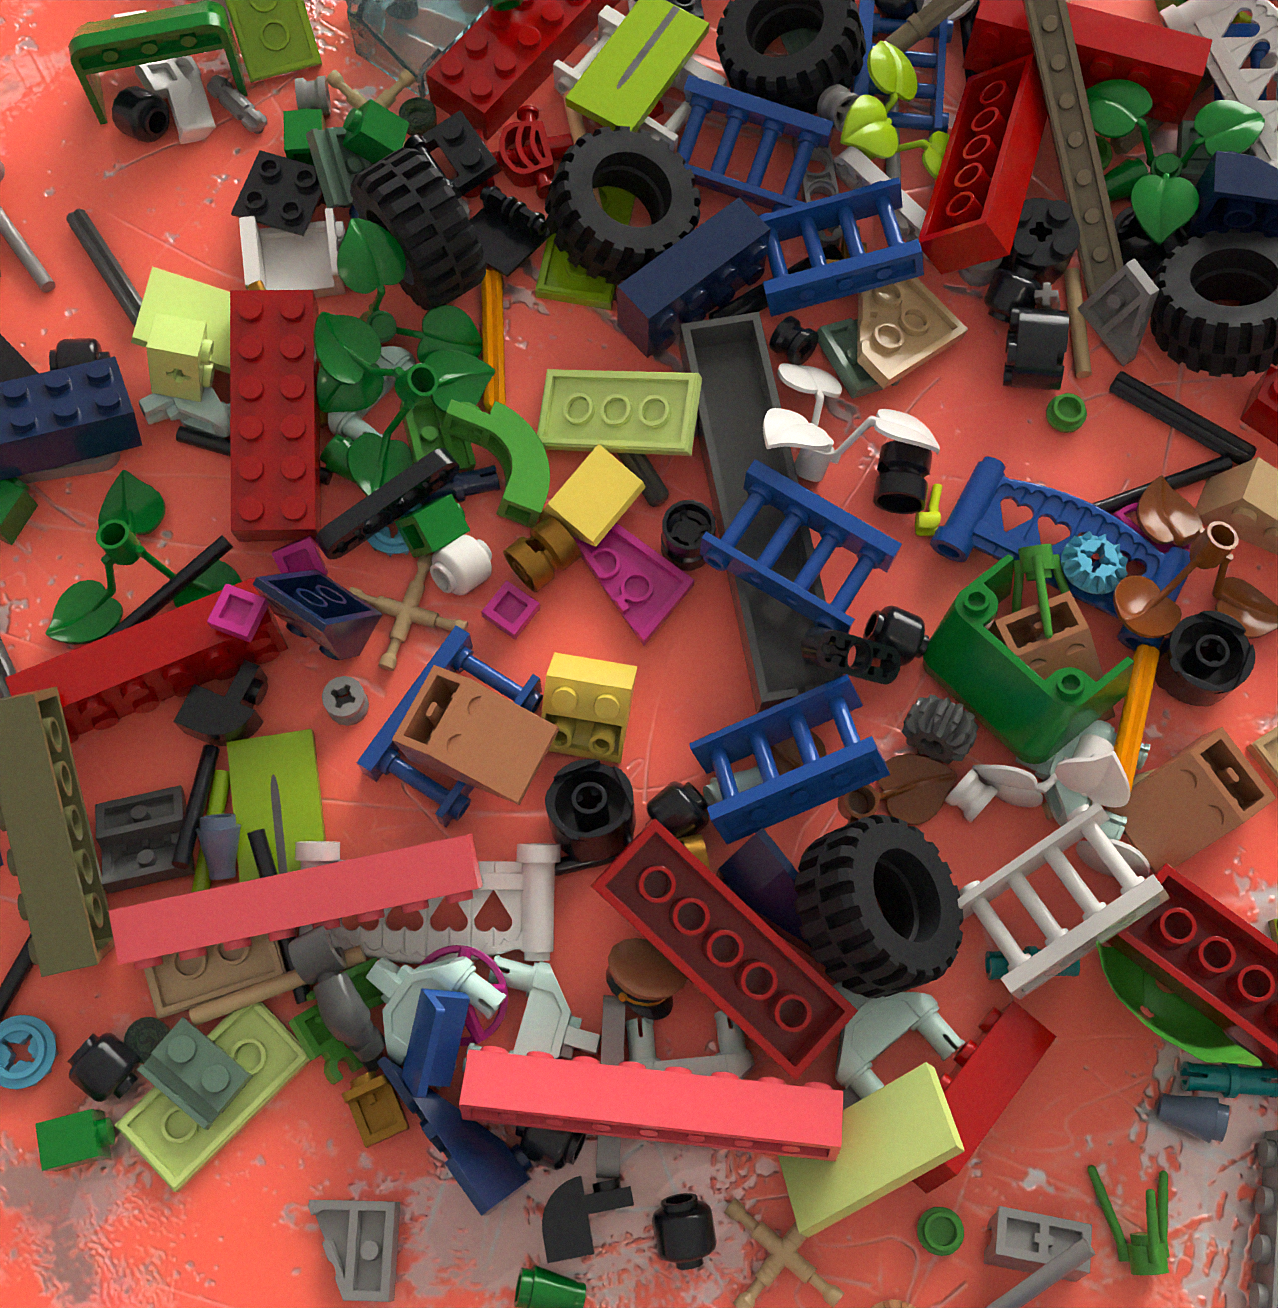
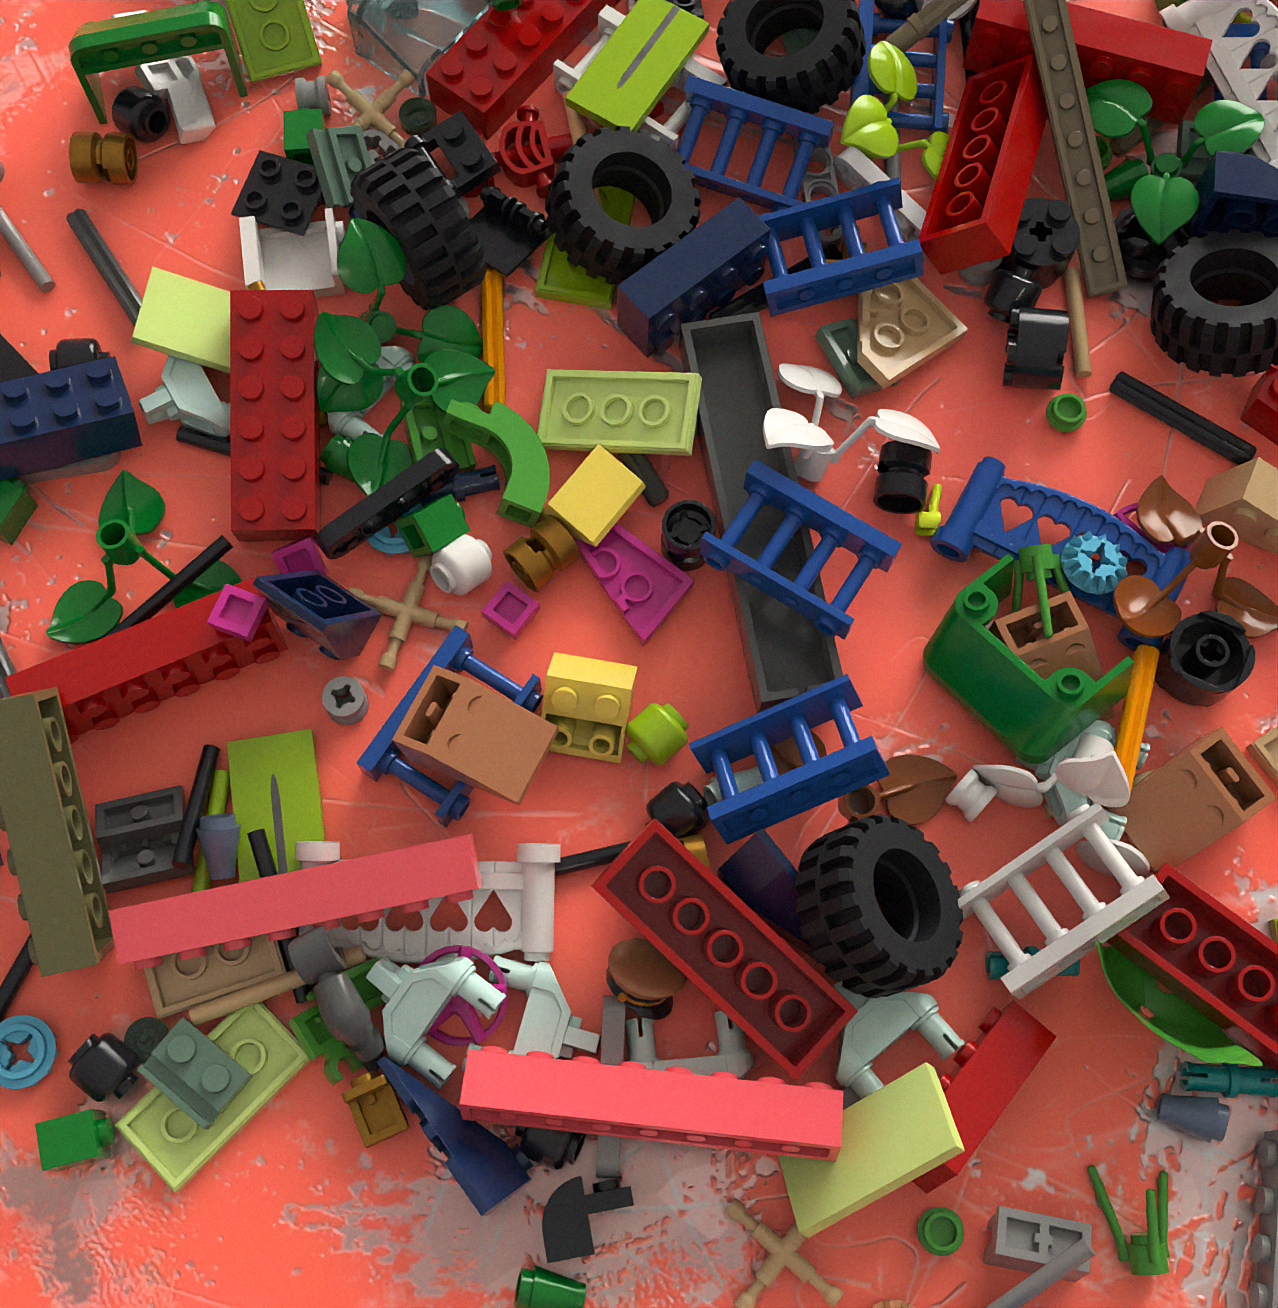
(100, 158): none -> pearl gold wheel
(179, 357): yellowish green brick -> none
(226, 718): black brick -> none
(237, 104): light grey axle -> none
(361, 1246): light grey wing -> none
(374, 131): green brick -> none
(434, 1040): blue panel -> none
(591, 810): black brick -> none
(656, 734): none -> lime head
(684, 1230): black head -> none
(793, 340): black wheel -> none
(835, 104): light grey wheel -> none
(838, 659): black beam -> none
(899, 630): black head -> none
(940, 729): dark grey gear -> none
(1047, 297): light grey axle -> none
(1122, 310): light grey wing -> none
(1175, 480): black bar -> none

